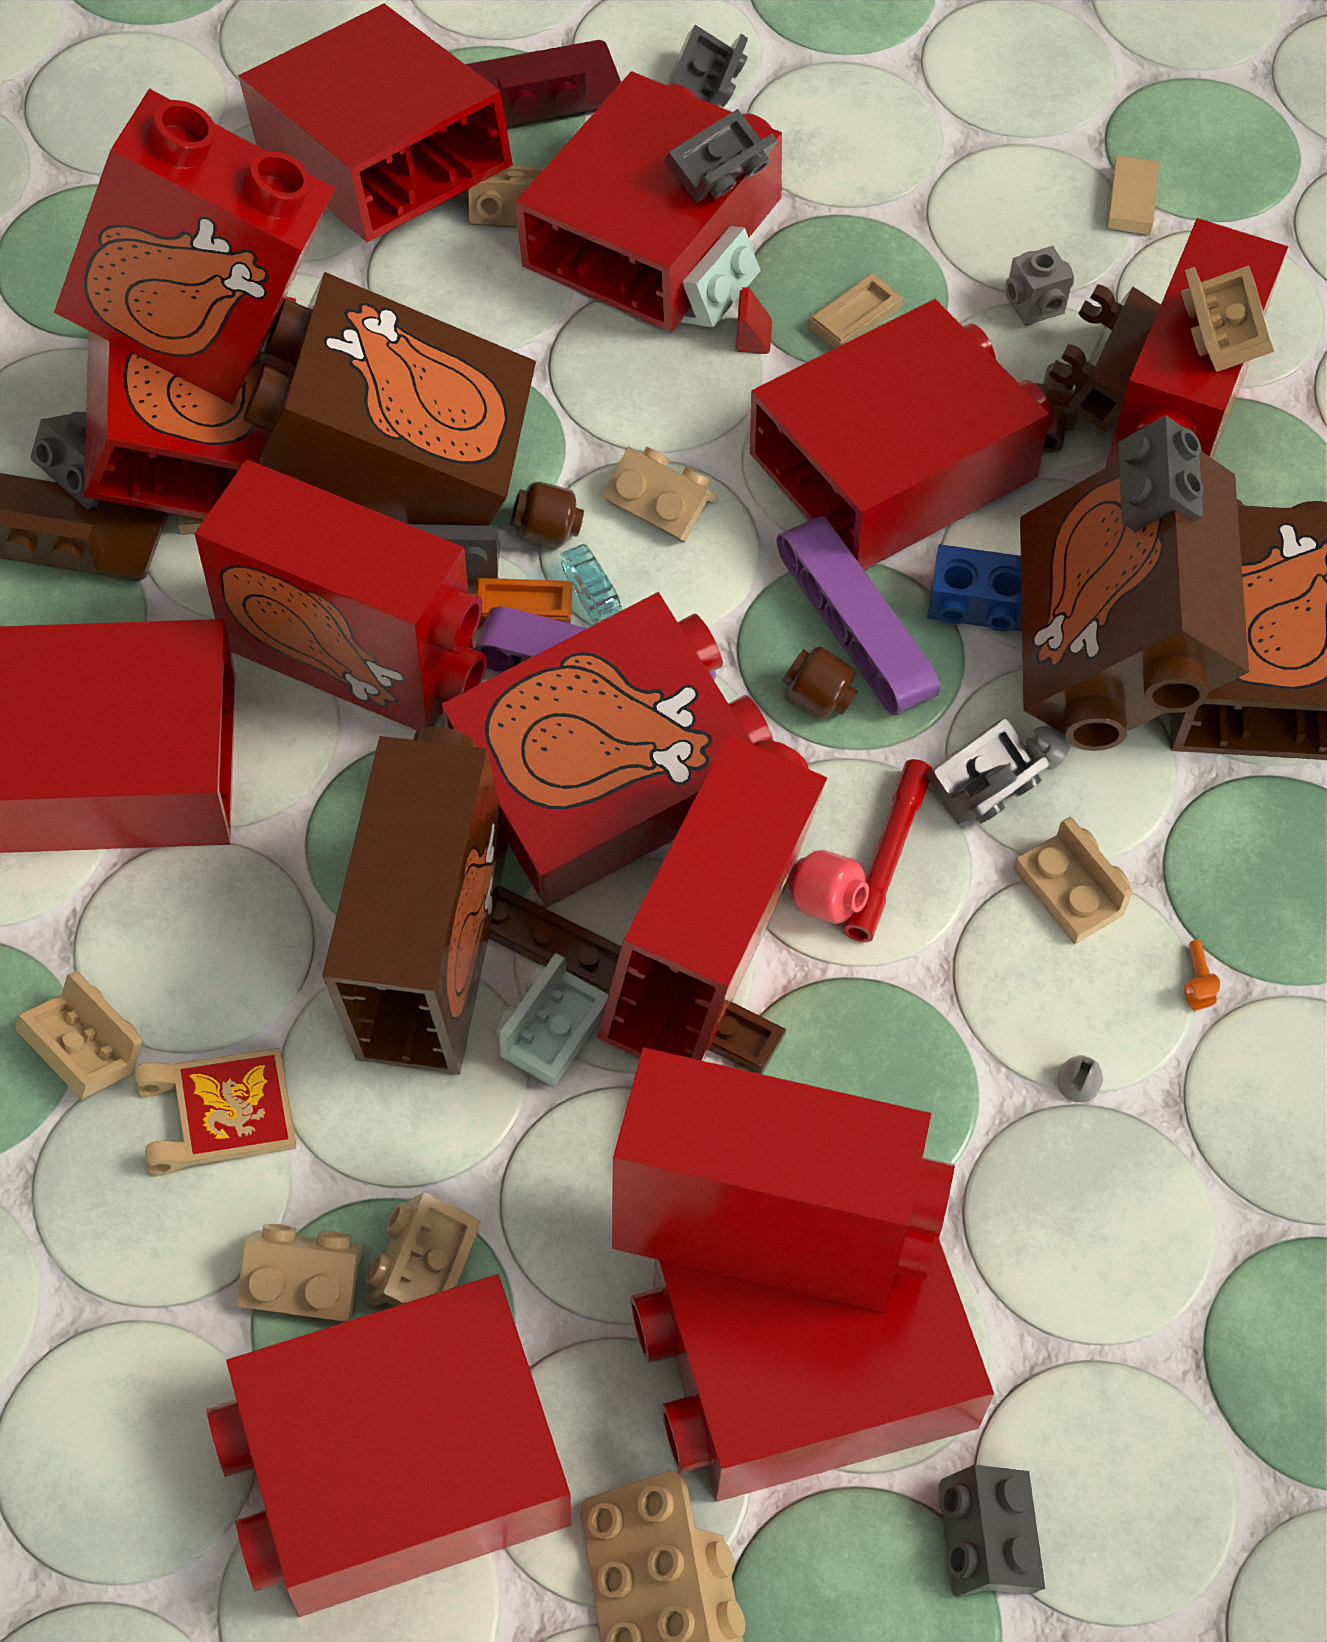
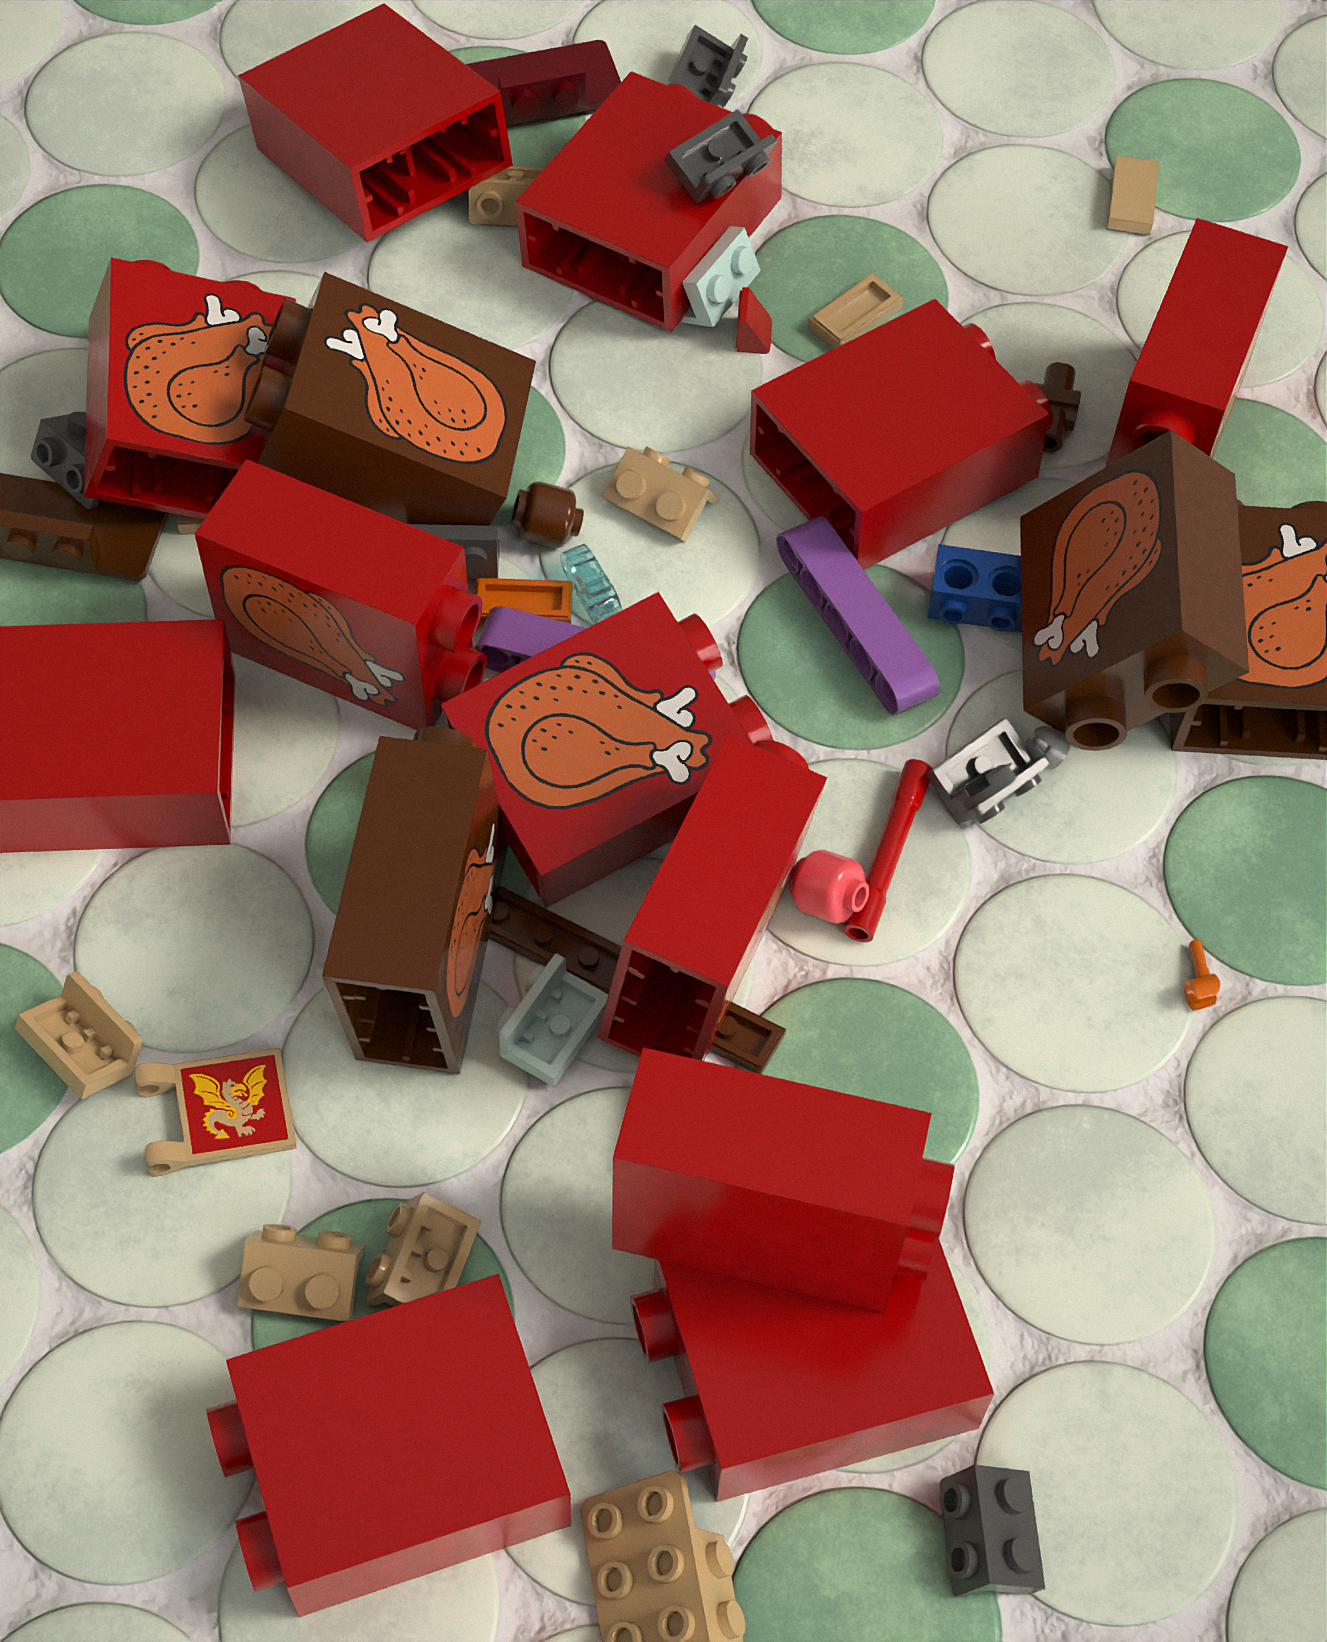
(191, 245): red brick -> none
(820, 683): reddish brown head -> none
(1039, 285): light grey brick -> none
(1075, 881): tan bracket -> none
(1091, 1084): light grey hinge -> none
(1105, 377): reddish brown brick -> none
(1160, 474): dark grey bracket -> none
(1229, 317): tan bracket -> none

